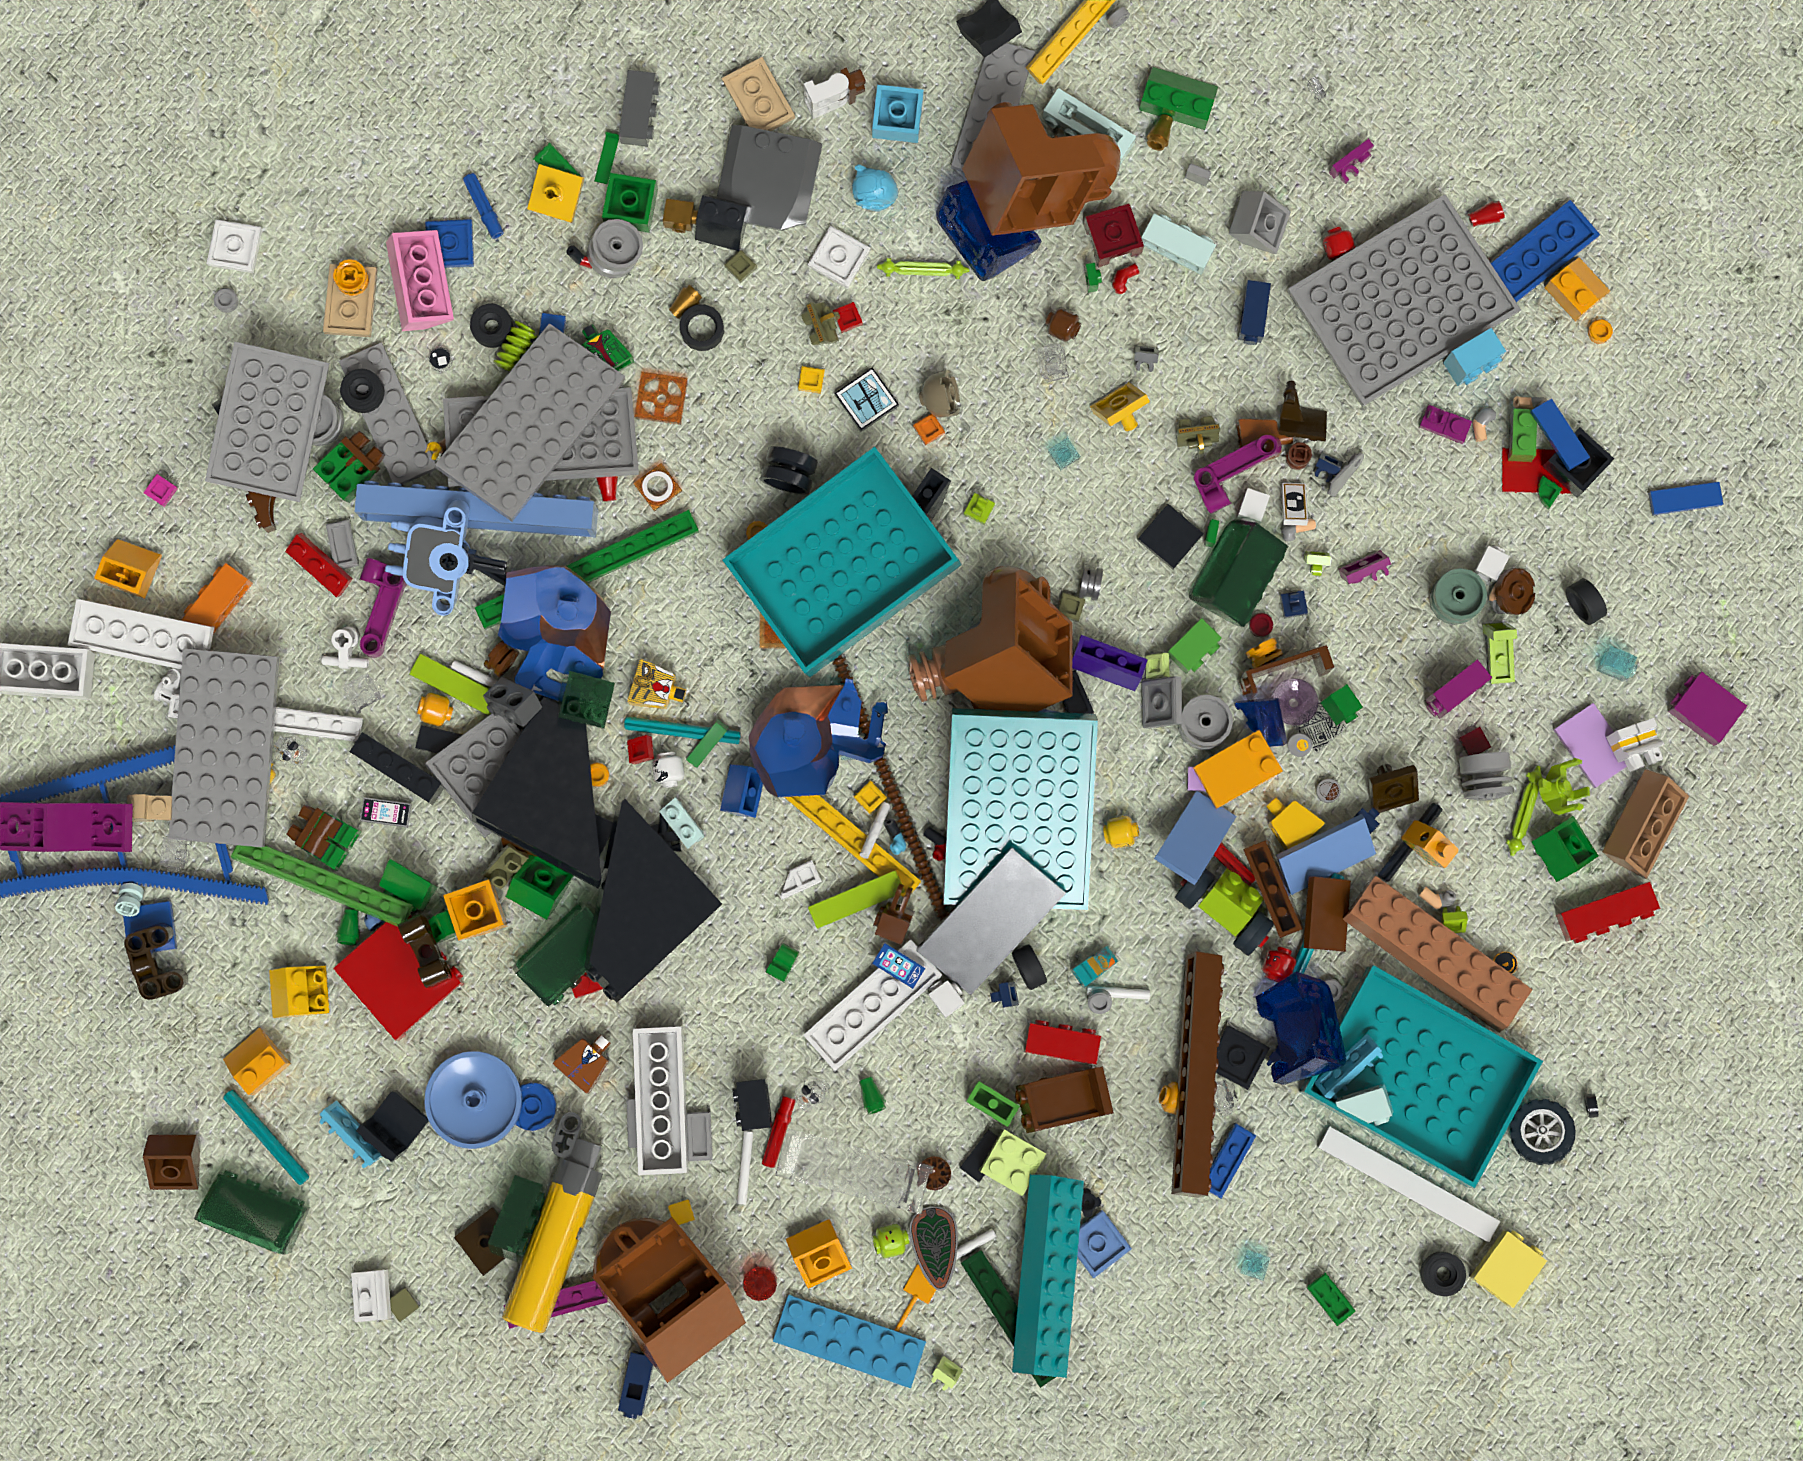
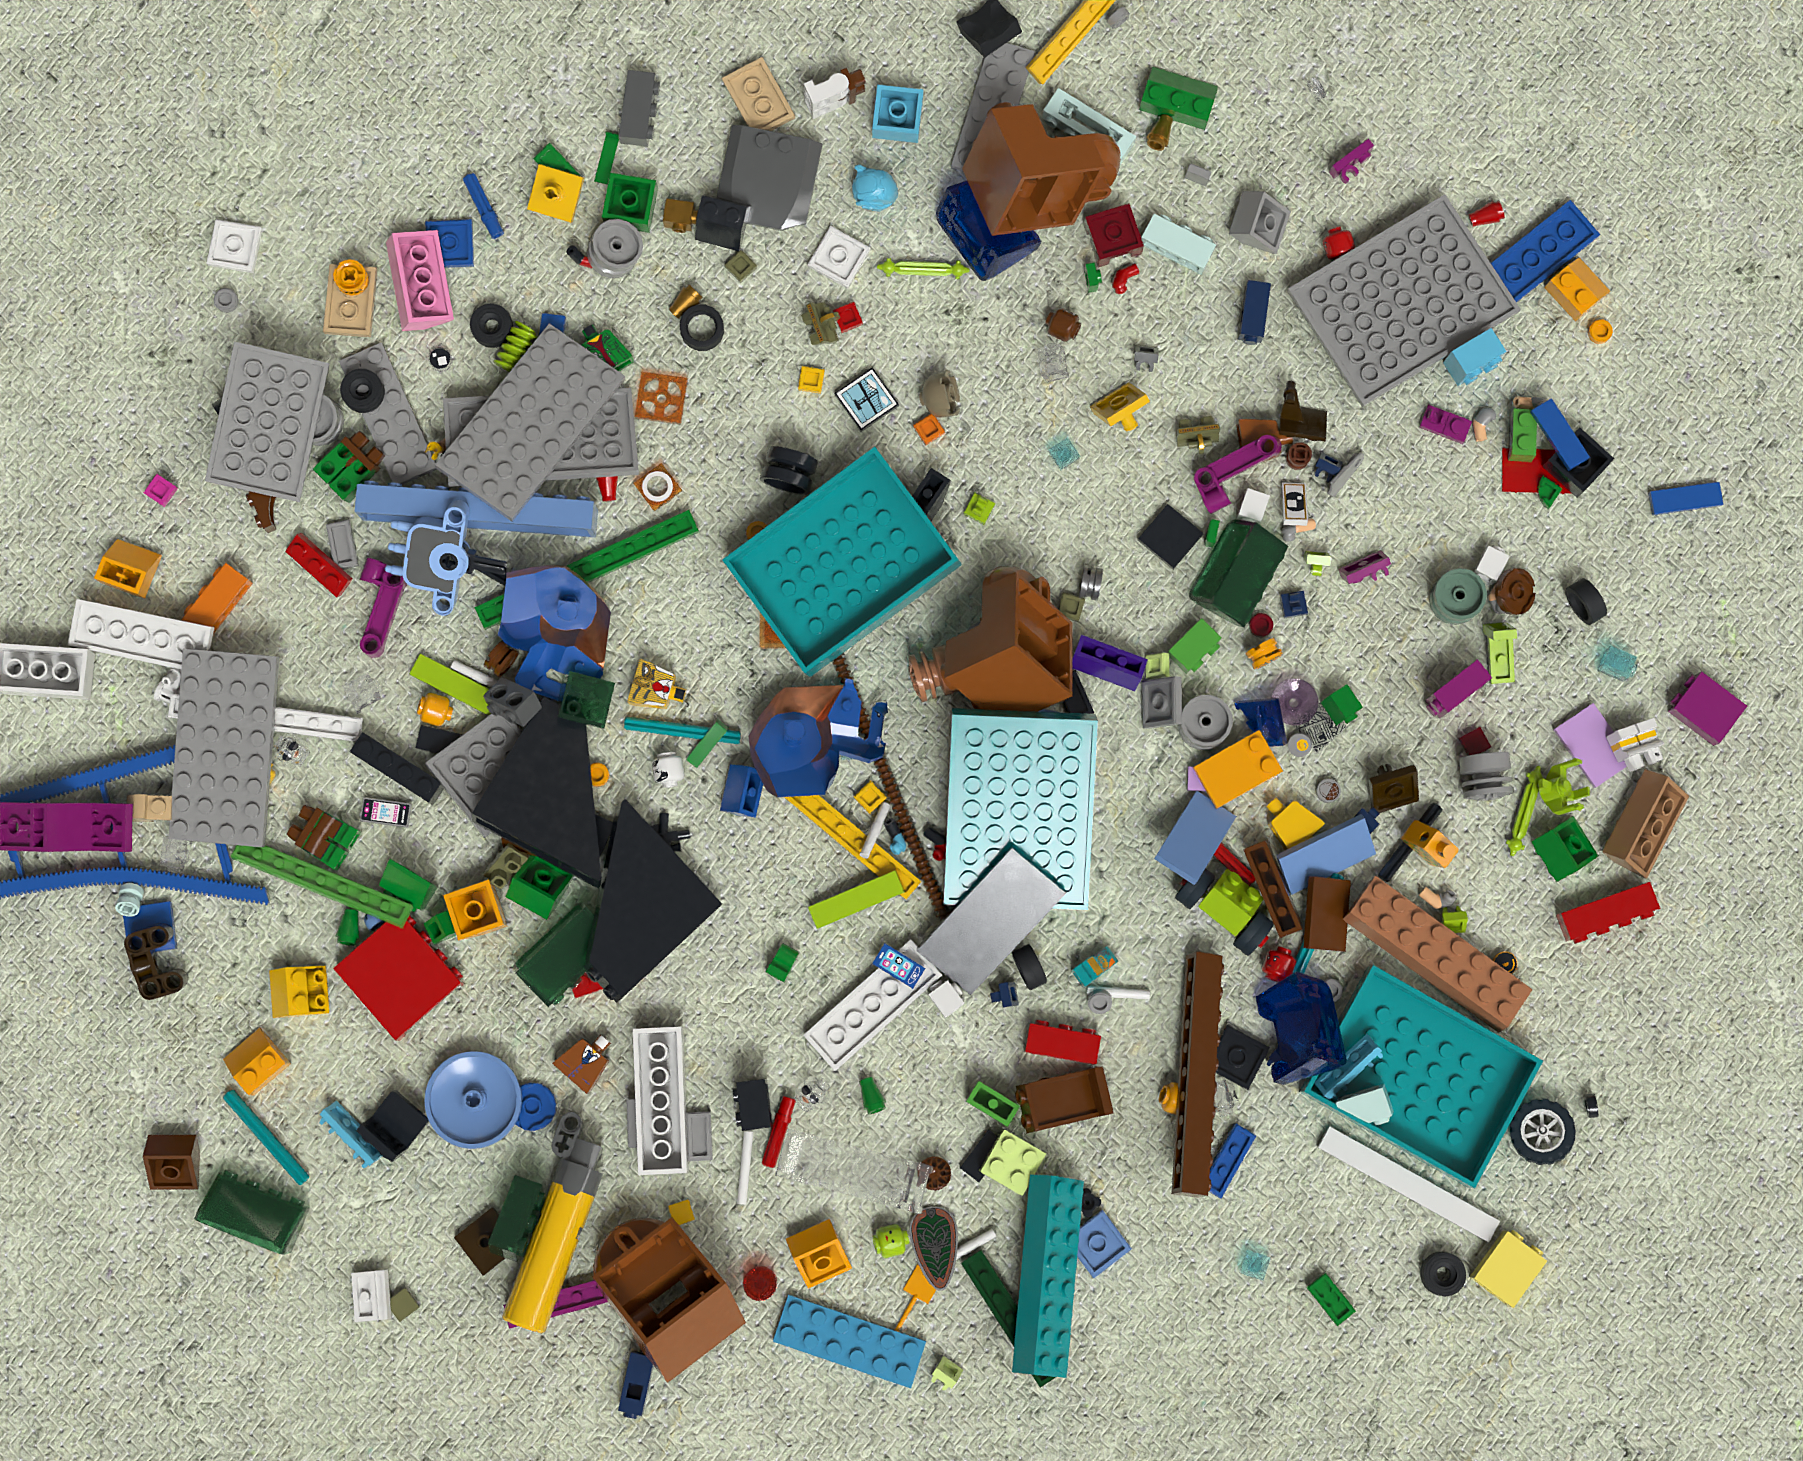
(344, 657): white piece -> none
(418, 933): dark brown beam -> none
(640, 749): red plate -> none
(682, 823): light aqua hinge -> none
(800, 879): white tile -> none
(894, 919): reddish brown brick -> none
(1121, 832): yellow head -> none
(1320, 657): reddish brown panel -> none

